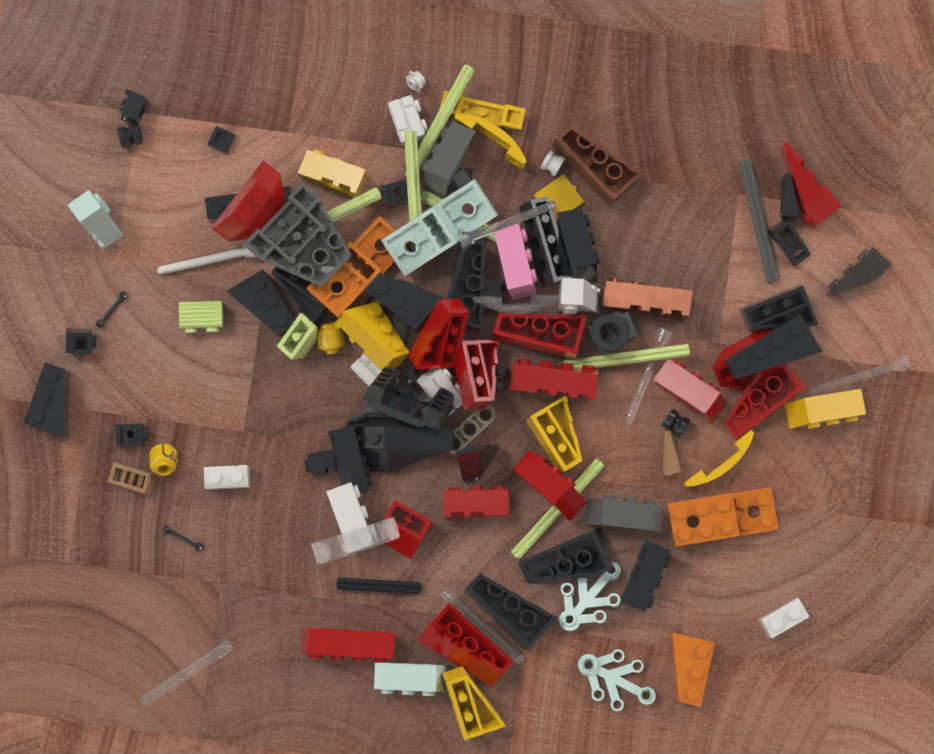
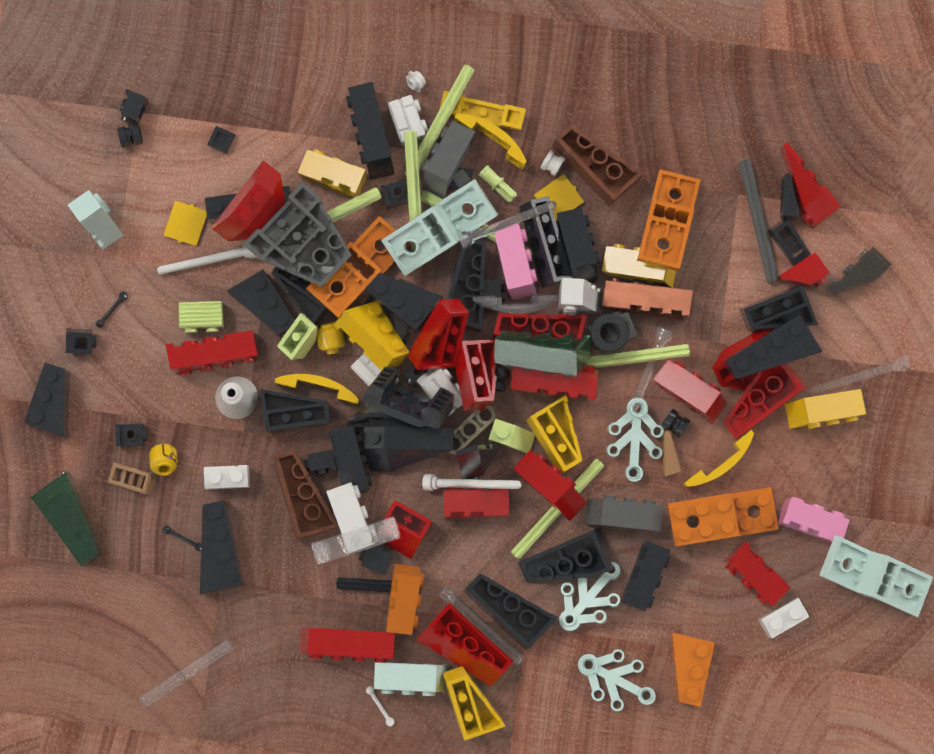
(66, 514): none -> clear green wedge
(185, 223): none -> yellow piece
(212, 353): none -> red wedge
(219, 555): none -> black wedge
(242, 403): none -> white cone
(292, 381): none -> yellow slope
(293, 412): none -> black wedge
(304, 503): none -> copper wedge
(370, 130): none -> black wedge
(376, 559): none -> black brick
(389, 720): none -> white hinge
(404, 599): none -> orange wedge
(432, 482): none -> white piece
(497, 184): none -> yellowish green axle
(511, 436): none -> yellowish green slope
(542, 352): none -> clear green wedge
(623, 264): none -> wedge
(636, 436): none -> light aqua plant
(669, 220): none -> orange bracket
(756, 574): none -> red wedge
(806, 273): none -> red slope
(812, 519): none -> bright pink wedge
(876, 576): none -> light aqua bracket

